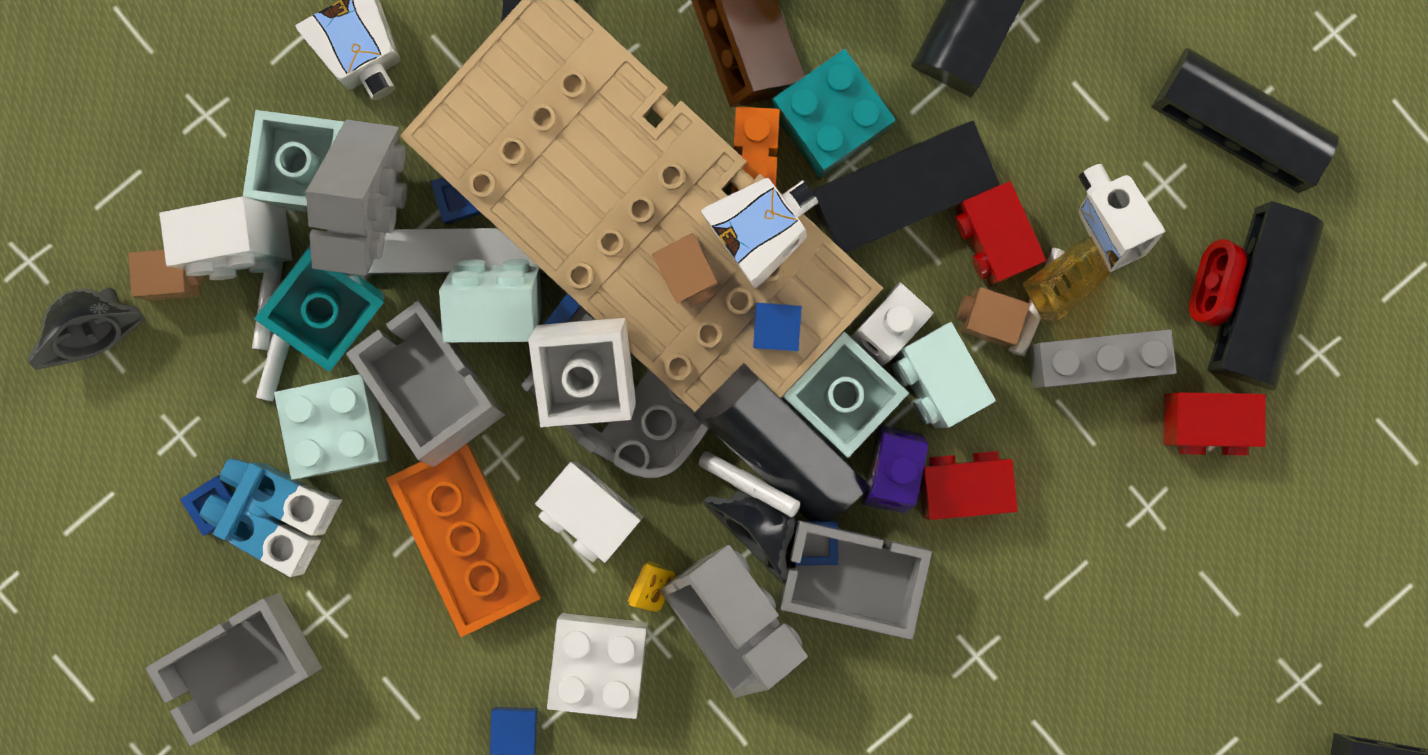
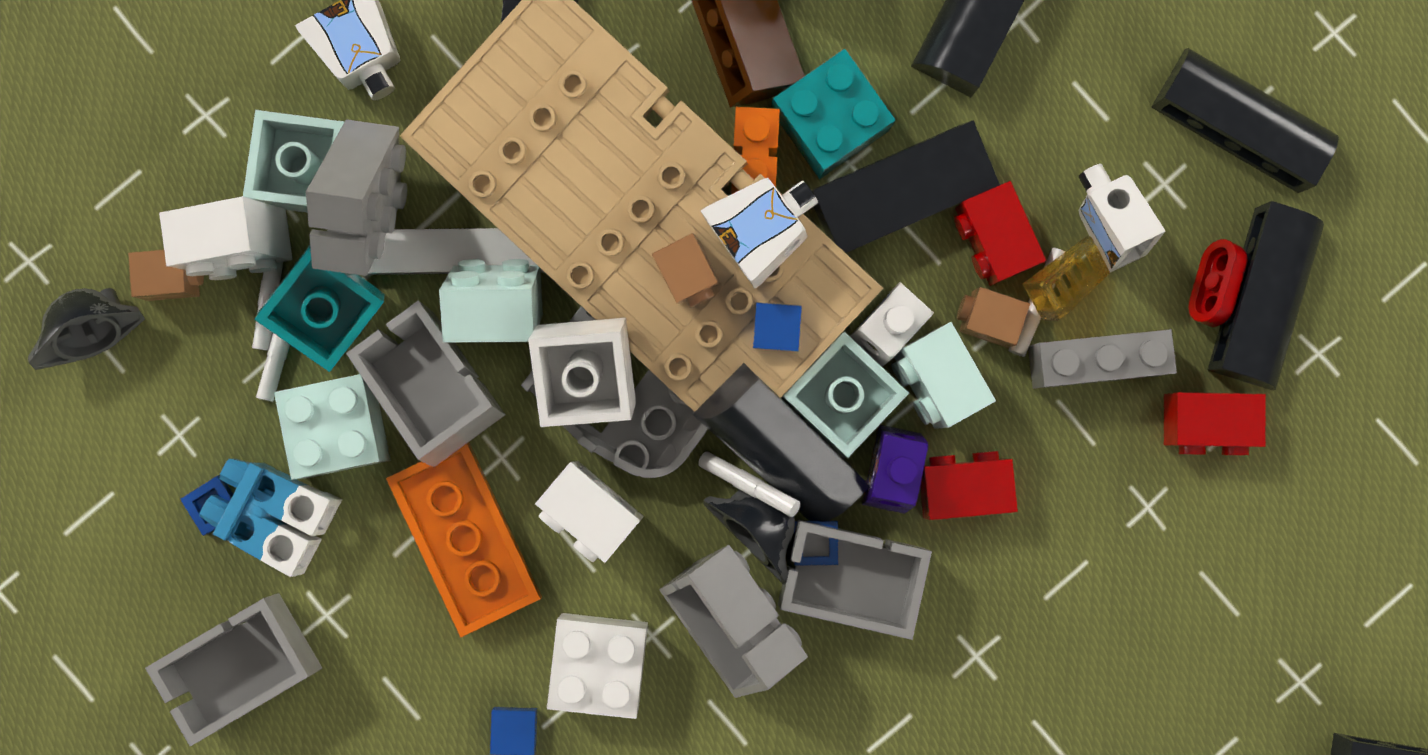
(451, 202): blue tile -> none
(564, 311): blue tile -> none
(646, 589): yellow slope -> none

